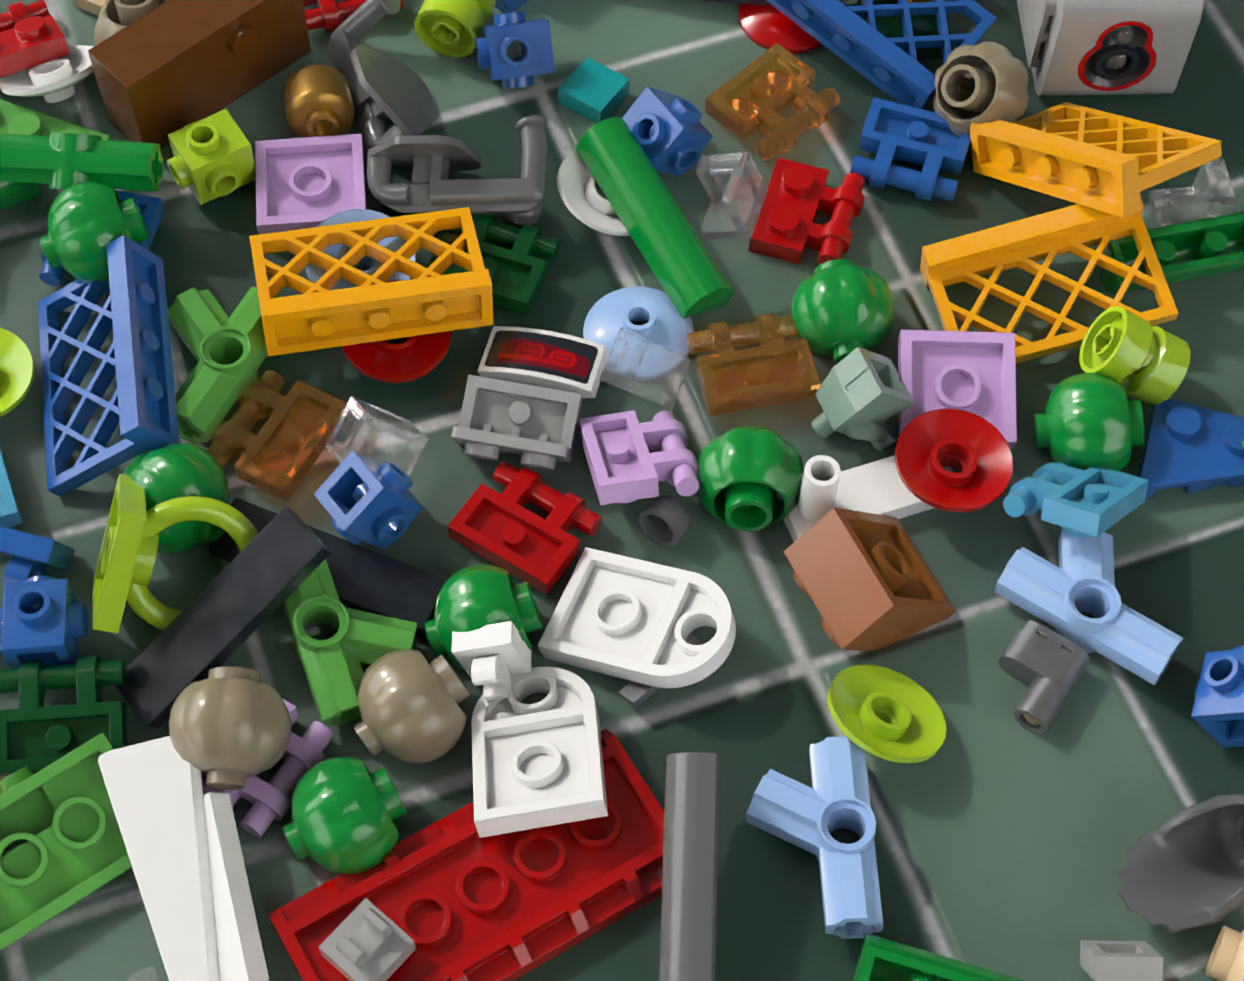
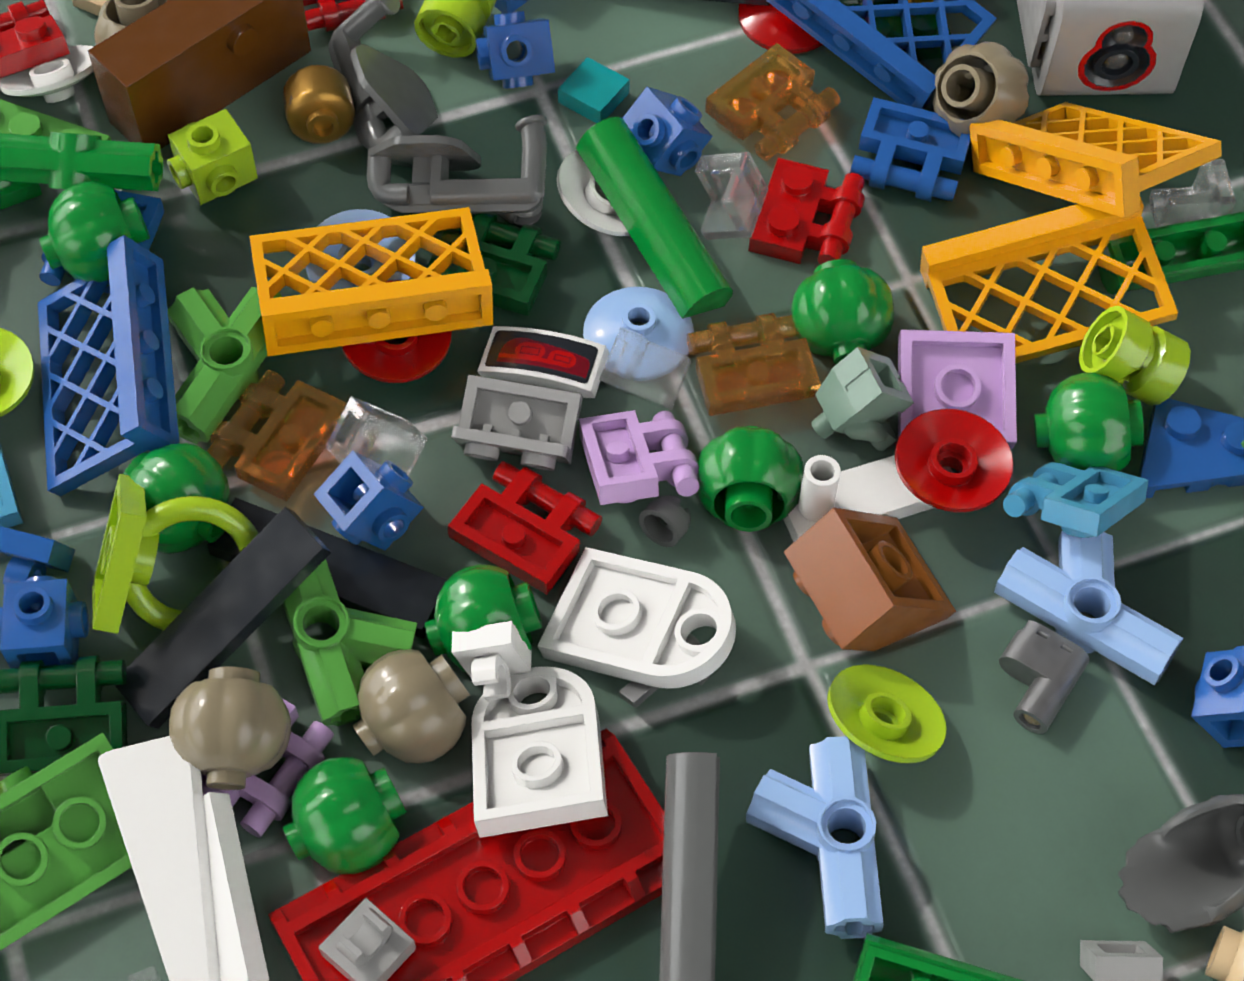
(308, 180): lavender plate -> none

